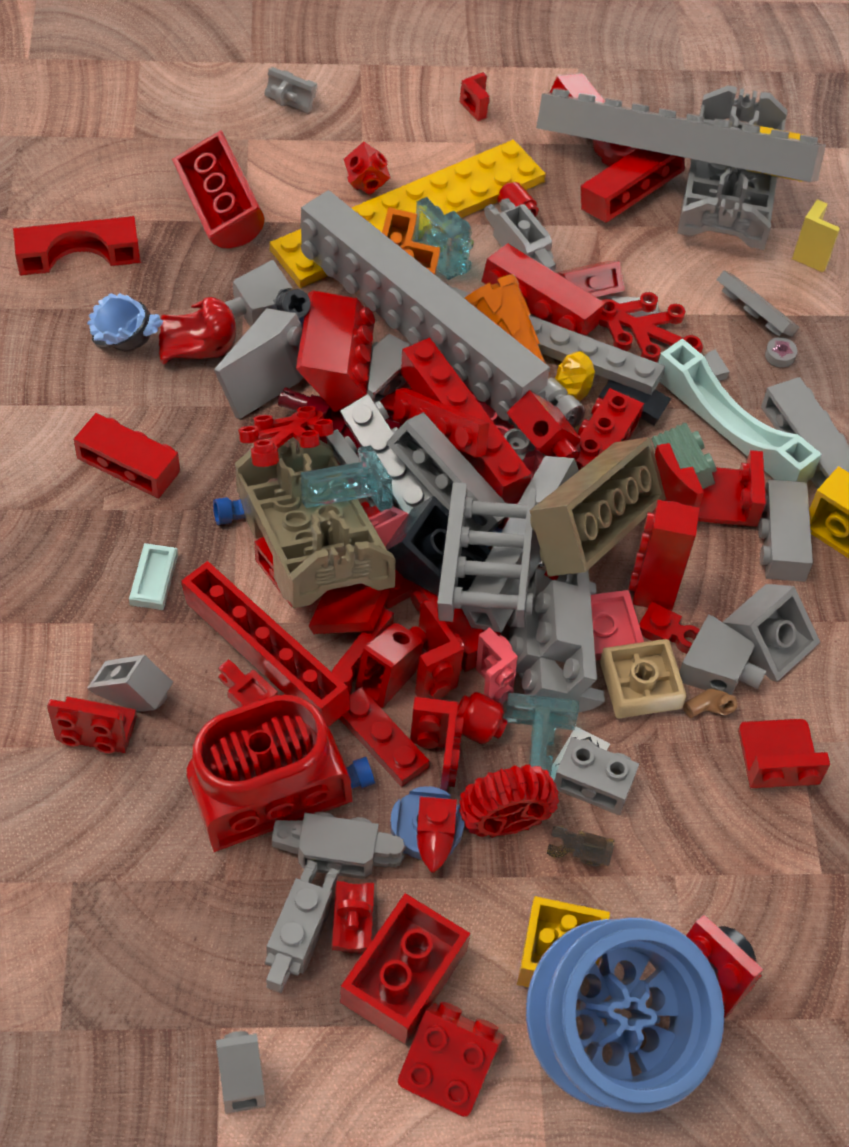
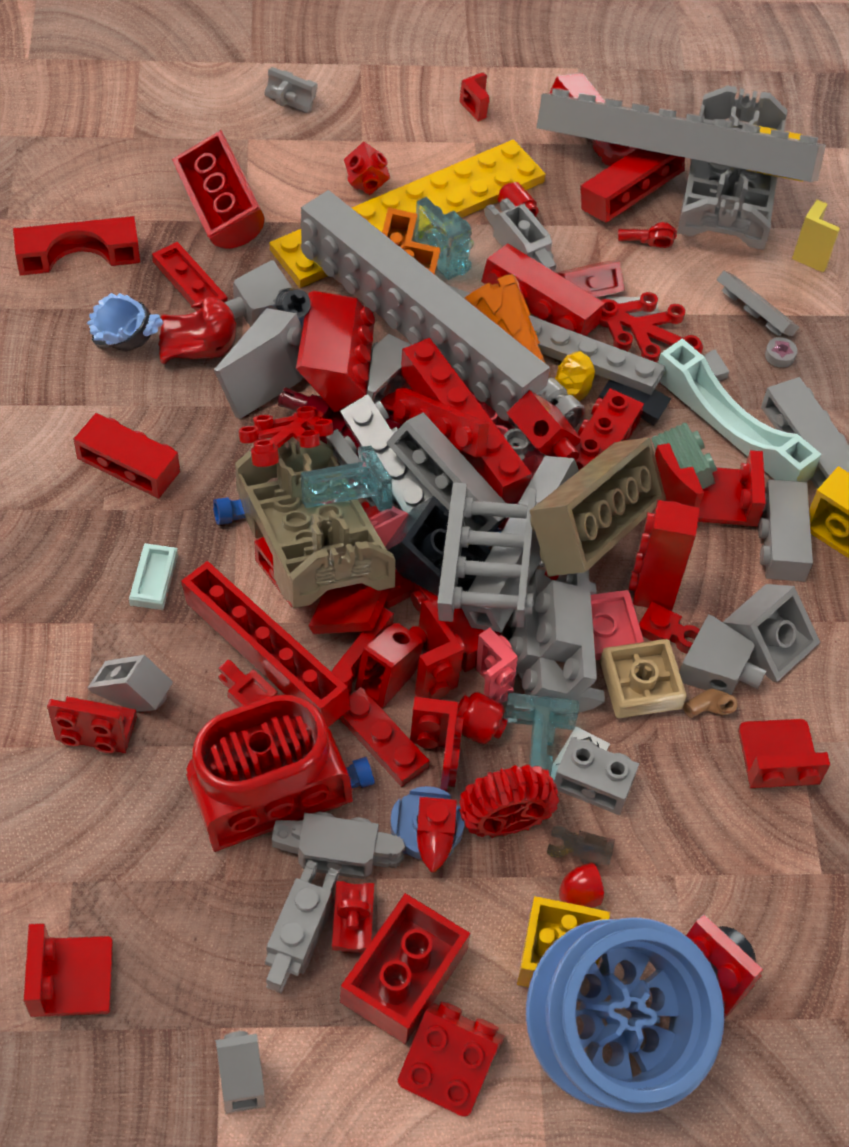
(67, 974): none -> red bracket
(186, 274): none -> red plate
(582, 887): none -> red piece
(660, 235): none -> red plate

